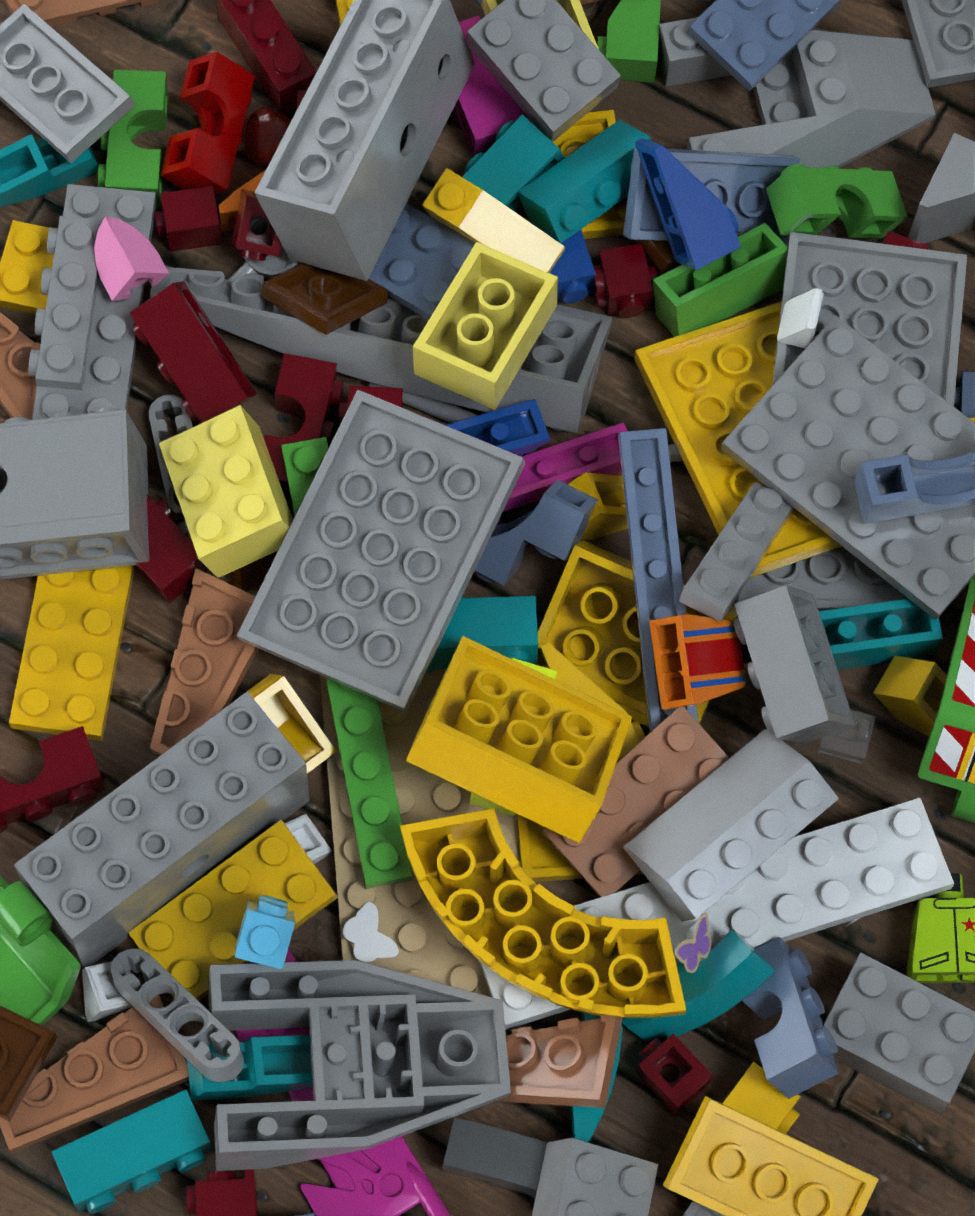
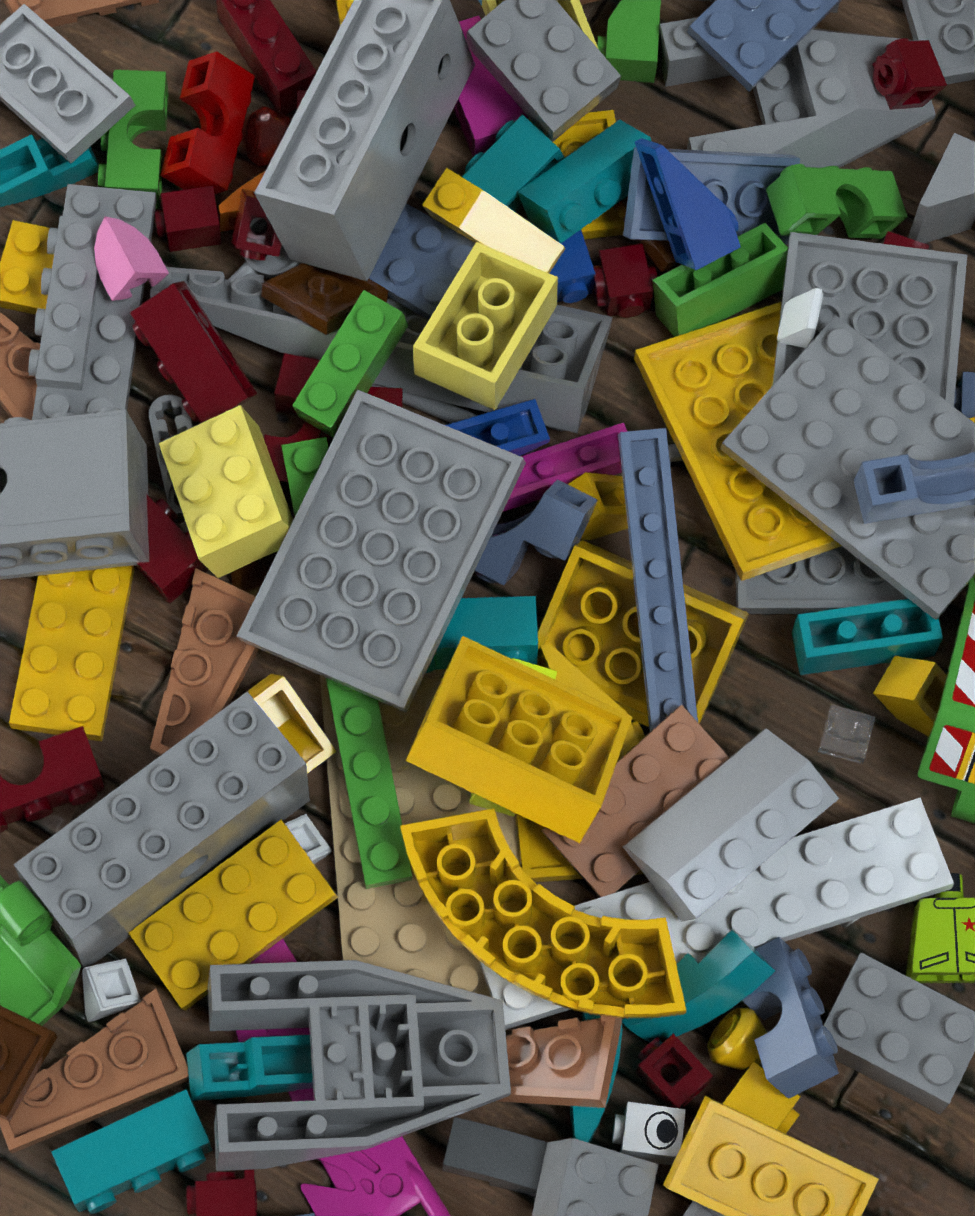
(180, 1011): light grey beam -> none
(265, 932): medium azure brick -> none
(350, 362): none -> bright green brick
(368, 941): white sticker -> none
(649, 1132): none -> white brick
(691, 950): medium lavender sticker -> none
(697, 659): orange torso -> none
(734, 1037): none -> yellow cone
(736, 552): light grey plate -> none
(792, 665): light grey brick -> none
(908, 74): none -> dark red brick

